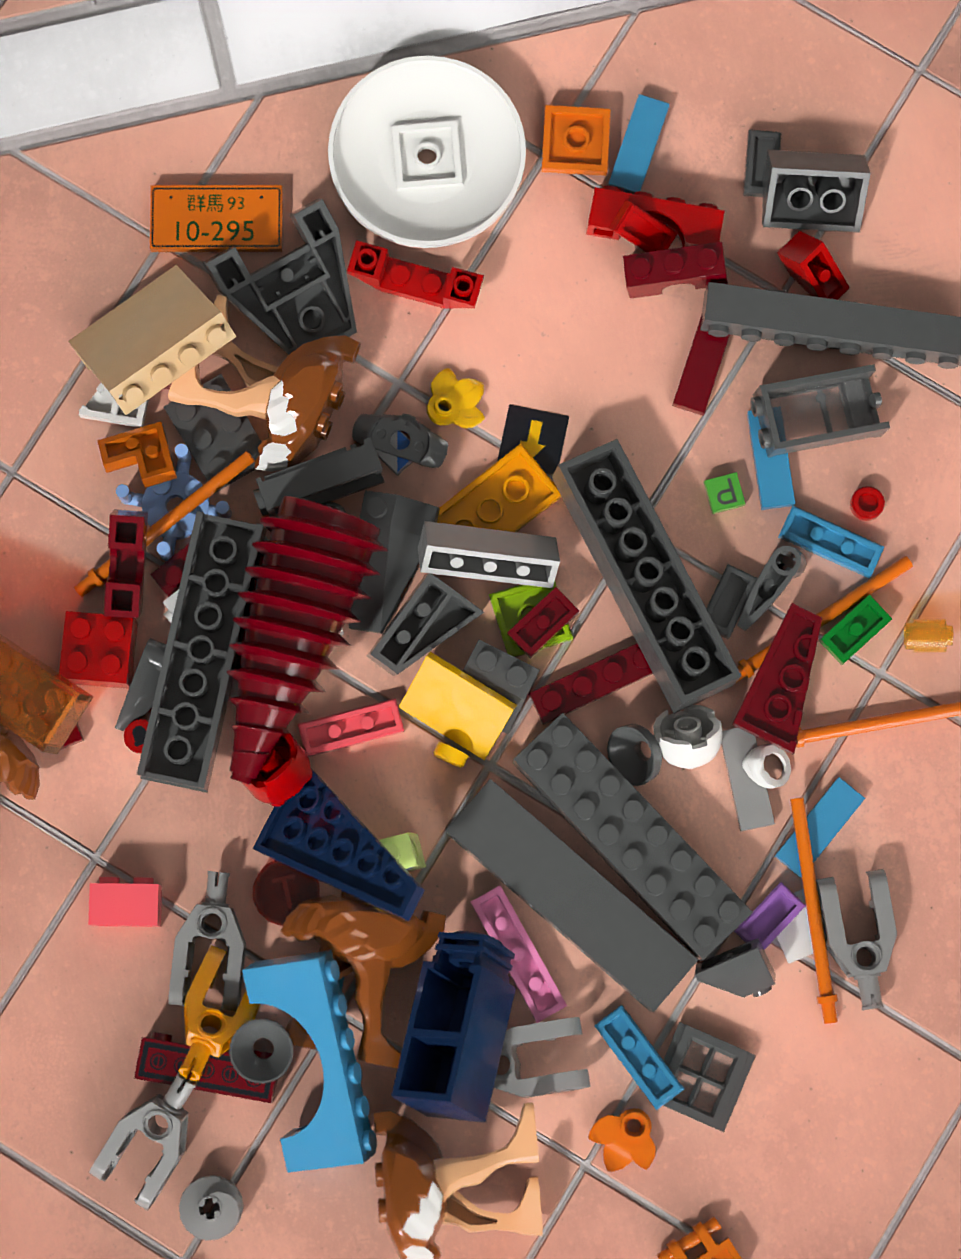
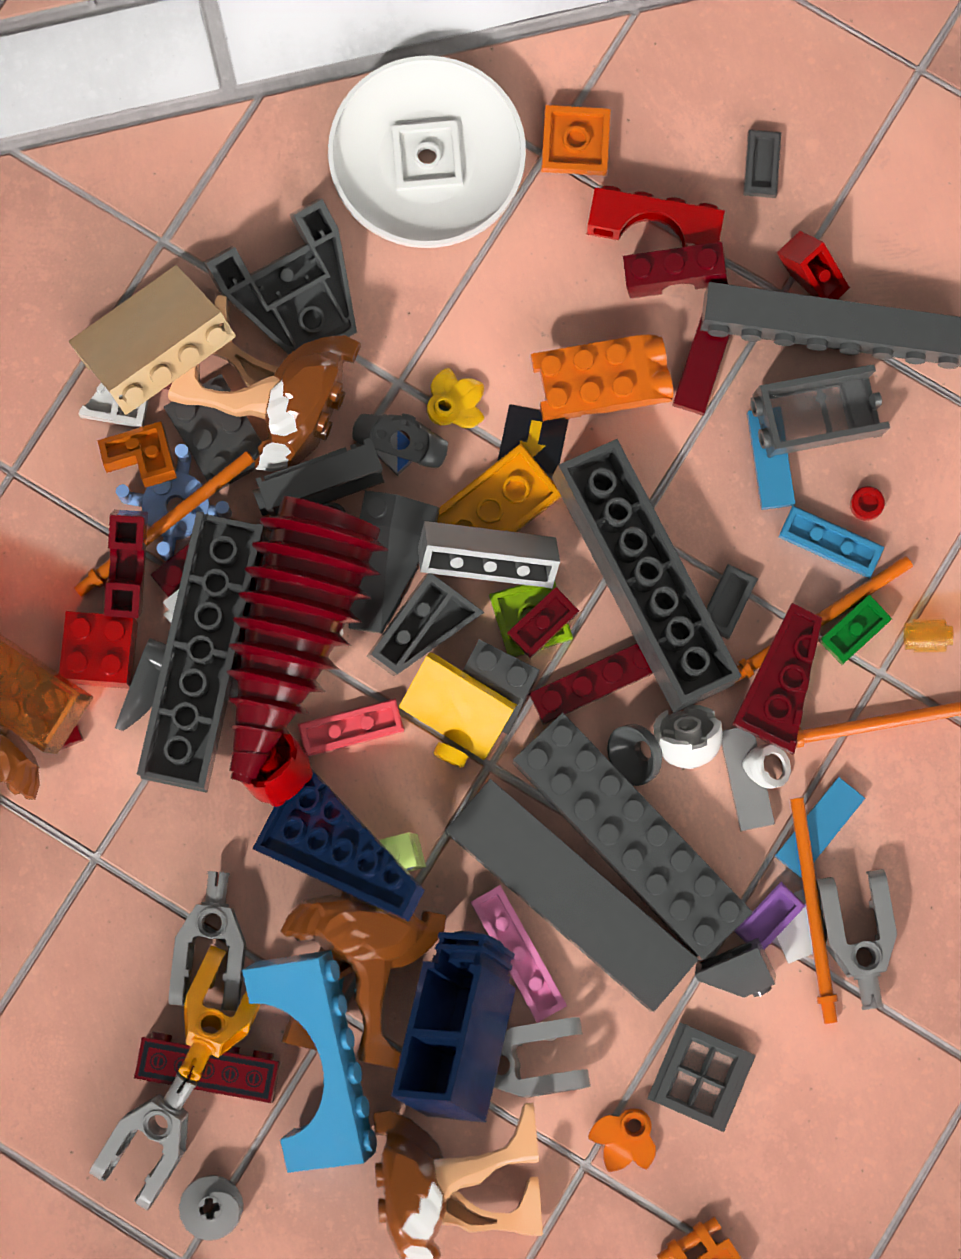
(125, 904): coral brick -> none
(135, 735): red tile -> none
(216, 218): orange tile -> none
(248, 1063): dark grey piece -> none
(281, 890): clear red tile -> none
(414, 281): red slope -> none
(603, 376): none -> orange piece
(638, 144): dark azure tile -> none
(639, 1057): dark azure tile -> none
(642, 228): red tile -> none
(724, 493): bright green tile -> none
(771, 584): dark grey piece -> none
(814, 190): dark grey slope -> none

